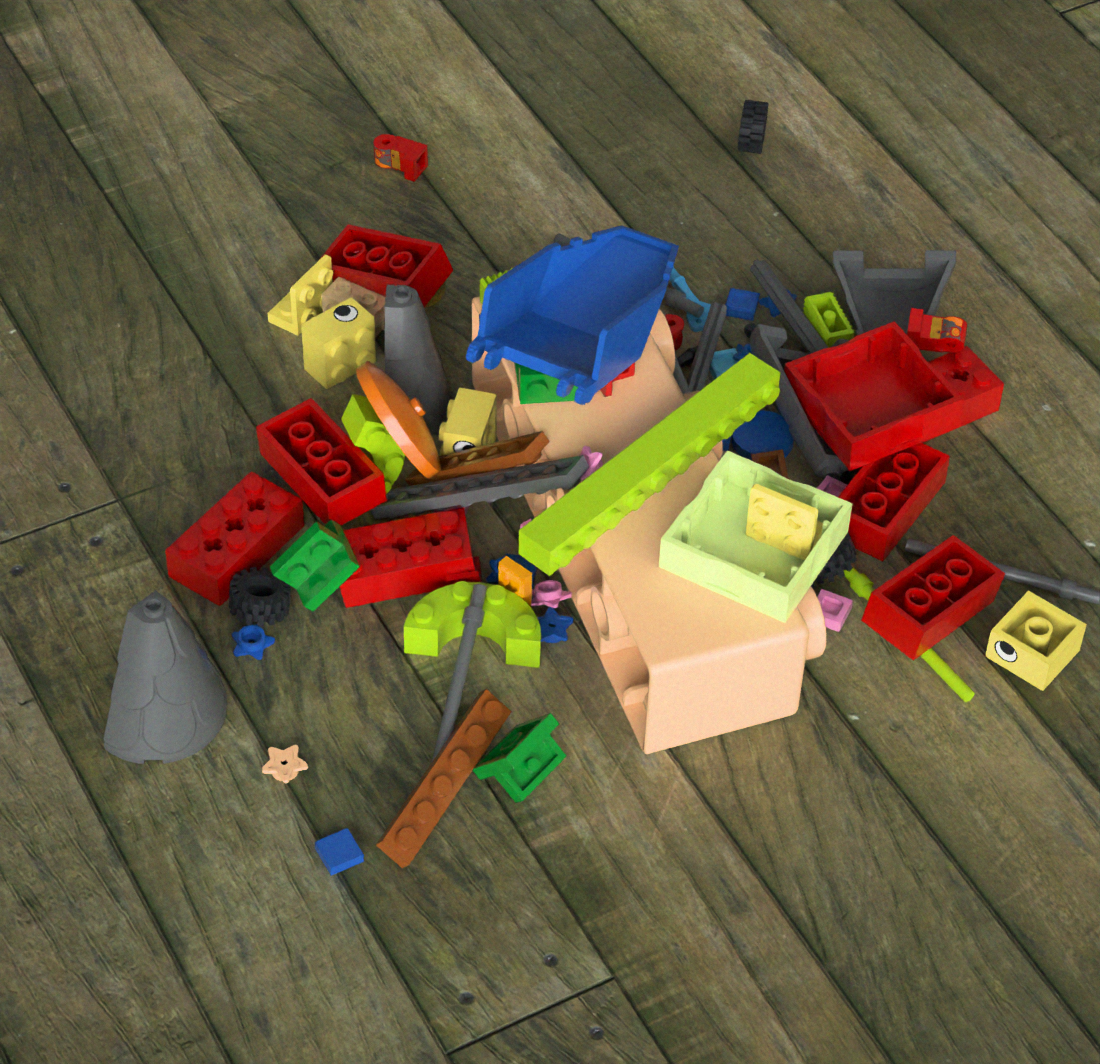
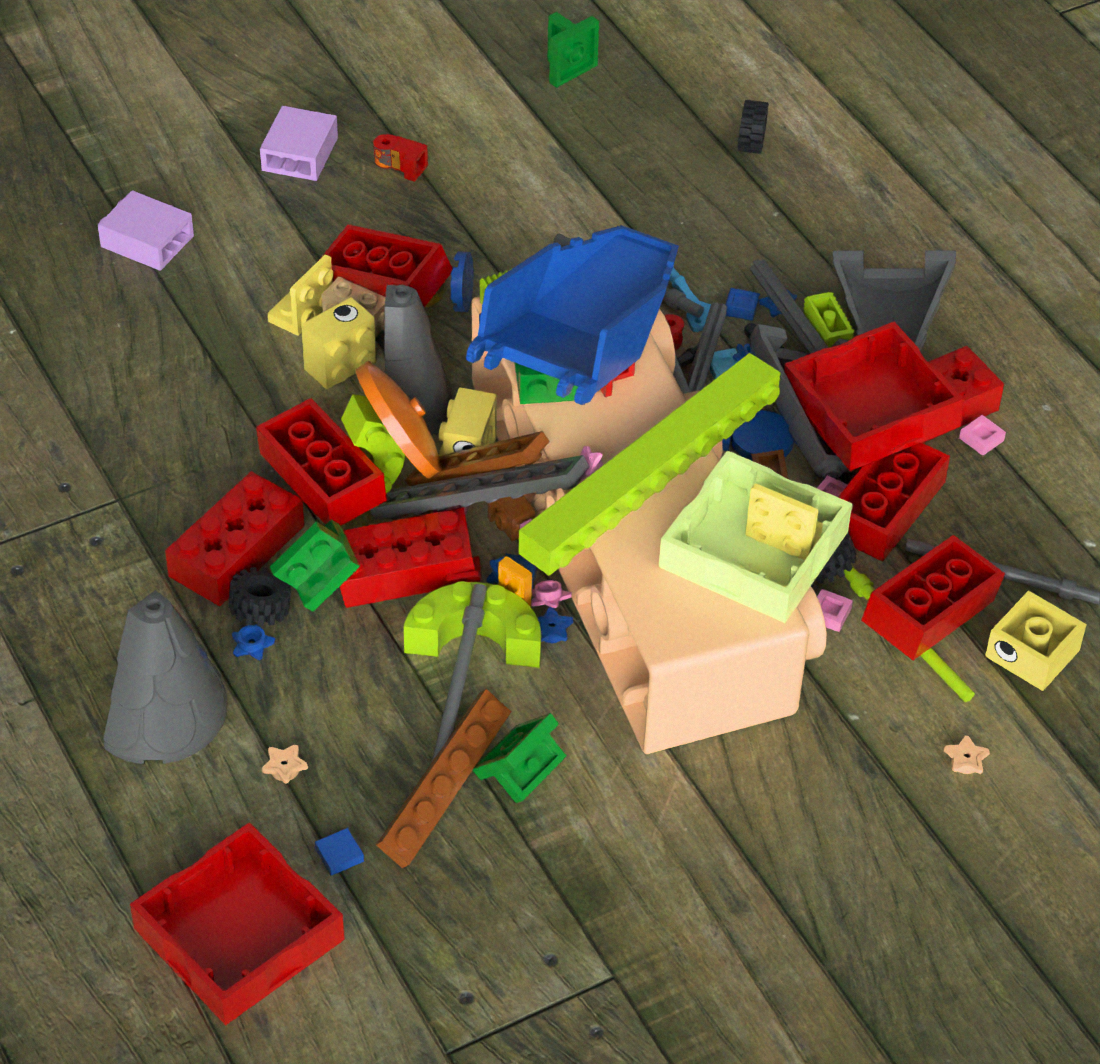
(145, 230): none -> lavender brick
(237, 923): none -> red tile
(299, 143): none -> lavender brick
(462, 281): none -> blue tile
(509, 514): none -> dark orange brick
(571, 47): none -> green bracket
(936, 332): red leg -> none
(963, 764): none -> light nougat plate
(982, 435): none -> bright pink plate

